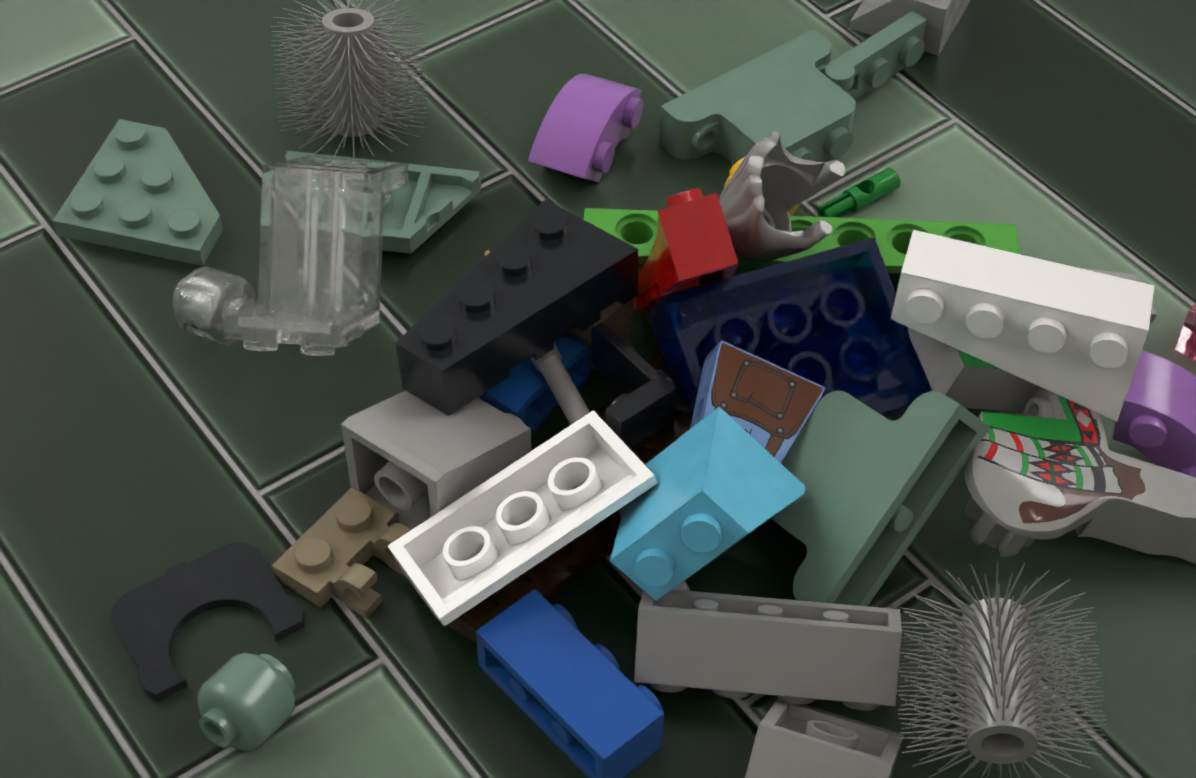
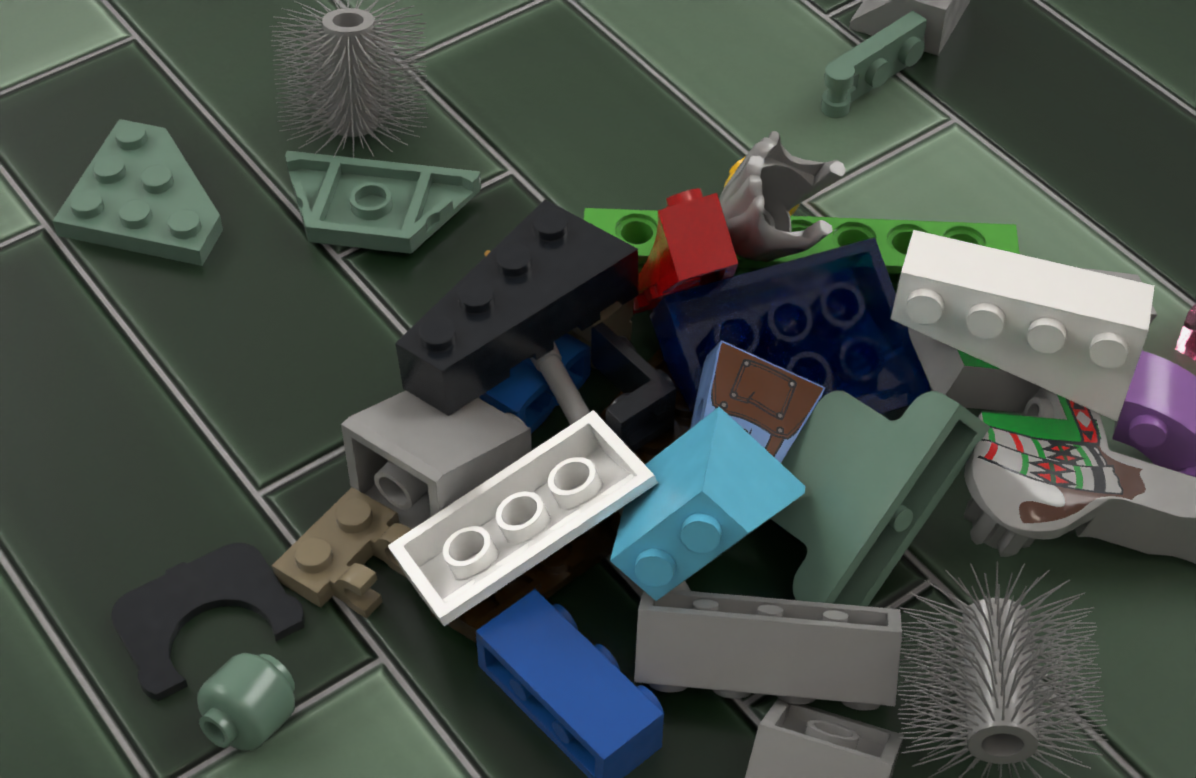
(206, 298): clear head -> none
(318, 254): clear bracket -> none
(586, 126): medium lavender brick -> none
(768, 94): sand green brick -> none
(861, 194): green pin -> none

